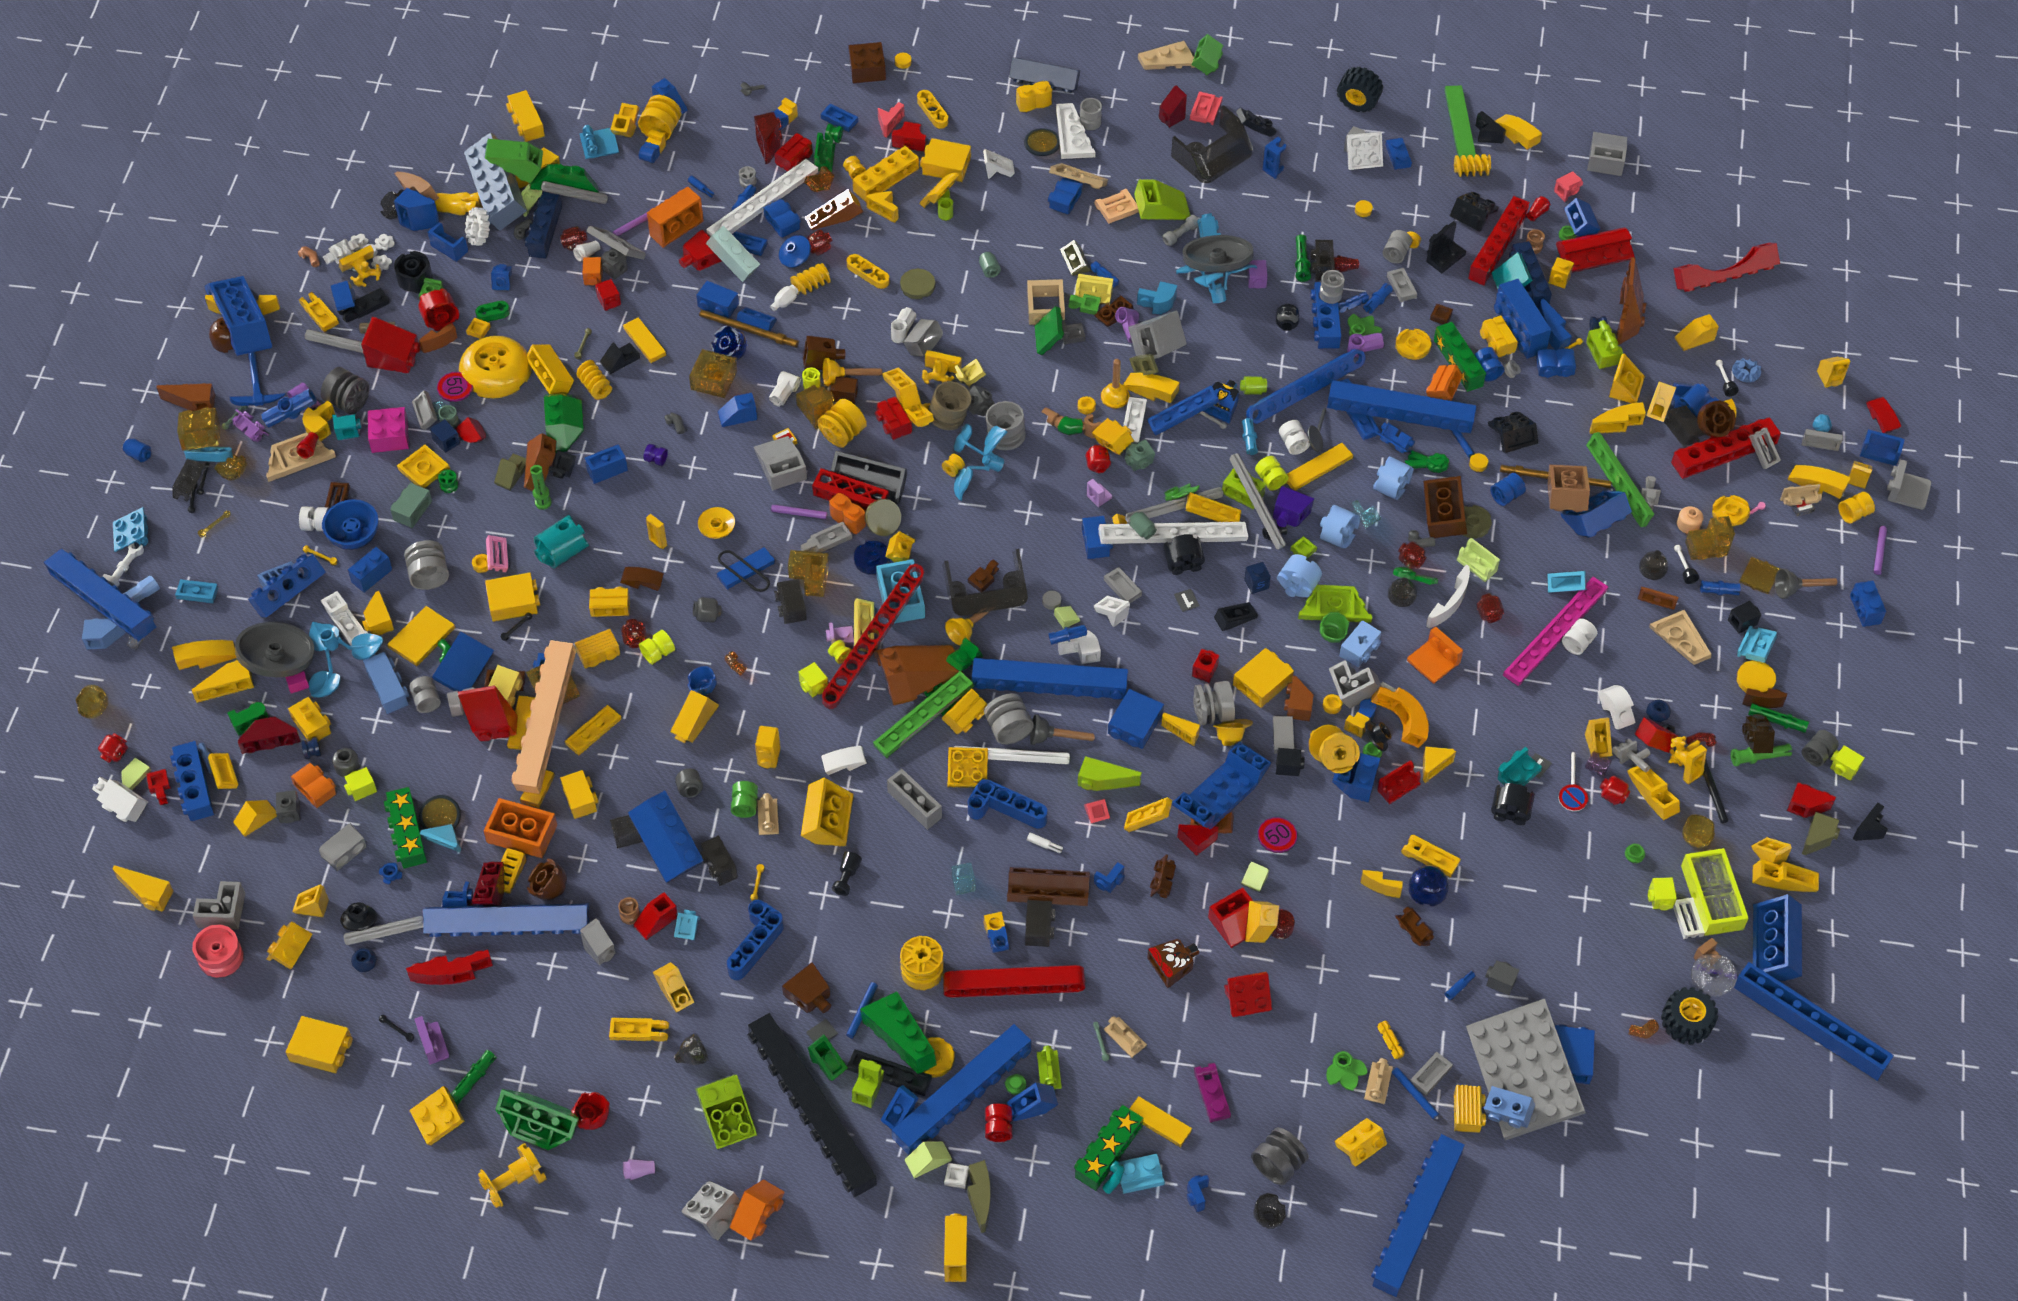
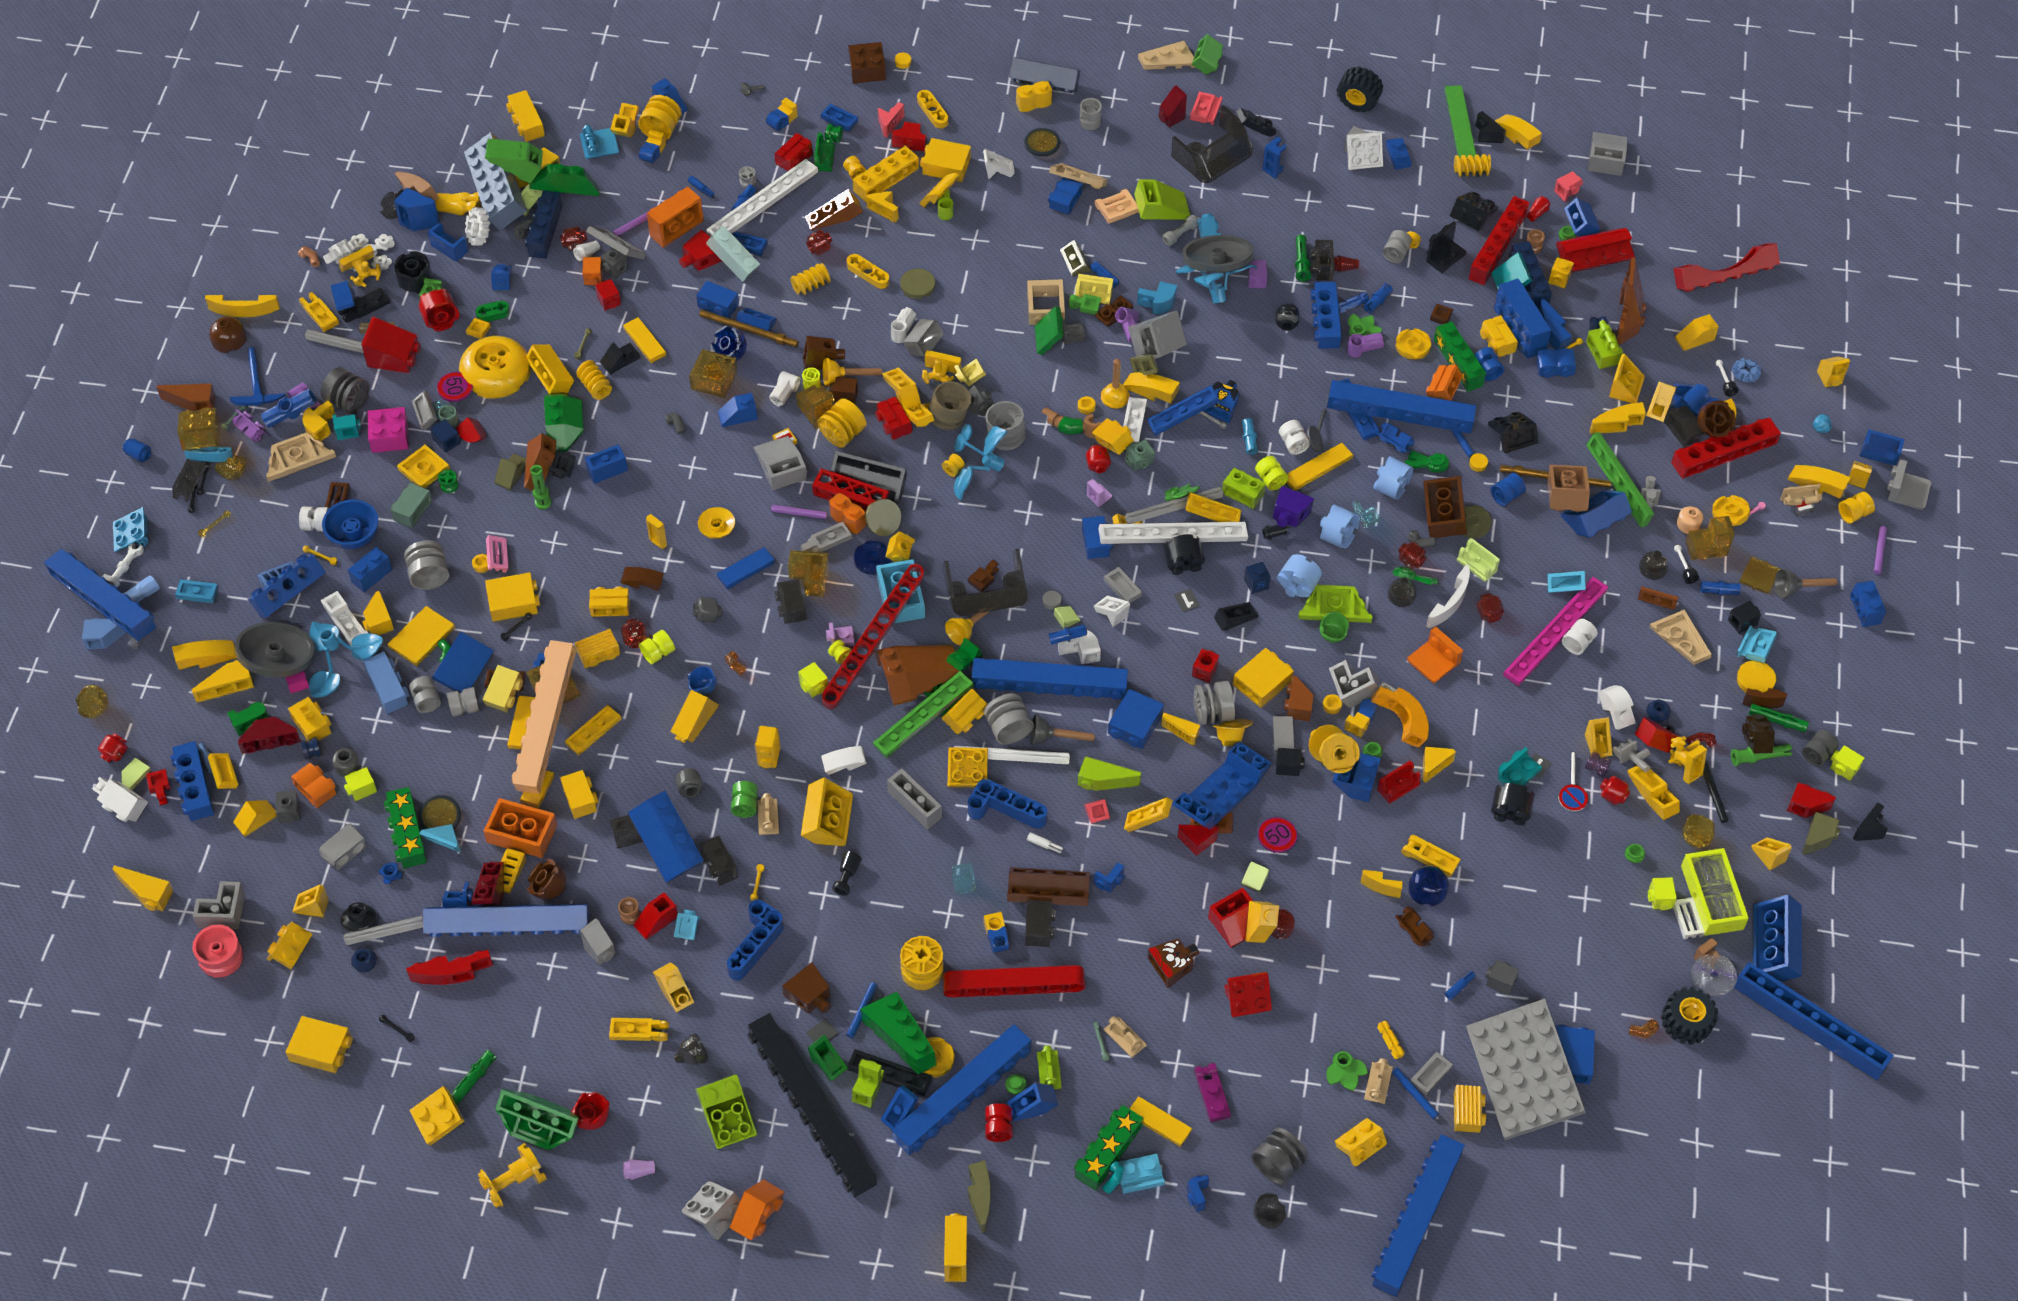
(240, 314): blue slope -> none
(307, 446): red cone -> none
(432, 1040): medium lavender bracket -> none
(434, 341): dark orange slope -> none
(488, 713): red slope -> none
(560, 542): teal cylinder -> none
(574, 192): light grey axle -> none
(655, 454): dark purple wheel -> none
(747, 564): black piece -> none
(768, 134): clear red slope -> none
(782, 218): blue brick -> none
(784, 297): white plant -> none
(794, 251): blue dish -> none
(821, 181): clear orange bracket -> none
(862, 617): light yellow tile -> none
(927, 1158): yellowish green slope -> none
(956, 1175): white tile -> none
(989, 264): sand green brick -> none
(1072, 134): white wing -> none
(1142, 525): sand green brick -> none
(1159, 884): reddish brown hinge -> none
(1253, 385): lime brick -> none
(1257, 501): light grey axle -> none
(1303, 547): lime tile -> none
(1306, 385): blue plate -> none
(1331, 286): light grey wheel -> none
(1360, 644): light blue brick -> none
(1363, 208): yellow tile -> none
(1378, 734): black piece -> none
(1401, 284): light grey plate -> none
(1509, 1107): medium blue brick -> none
(1512, 369): light grey bush -> none
(1758, 443): light grey tile -> none
(1785, 876): yellow slope -> none
(1822, 440): light grey tile -> none
(1885, 415): red slope -> none

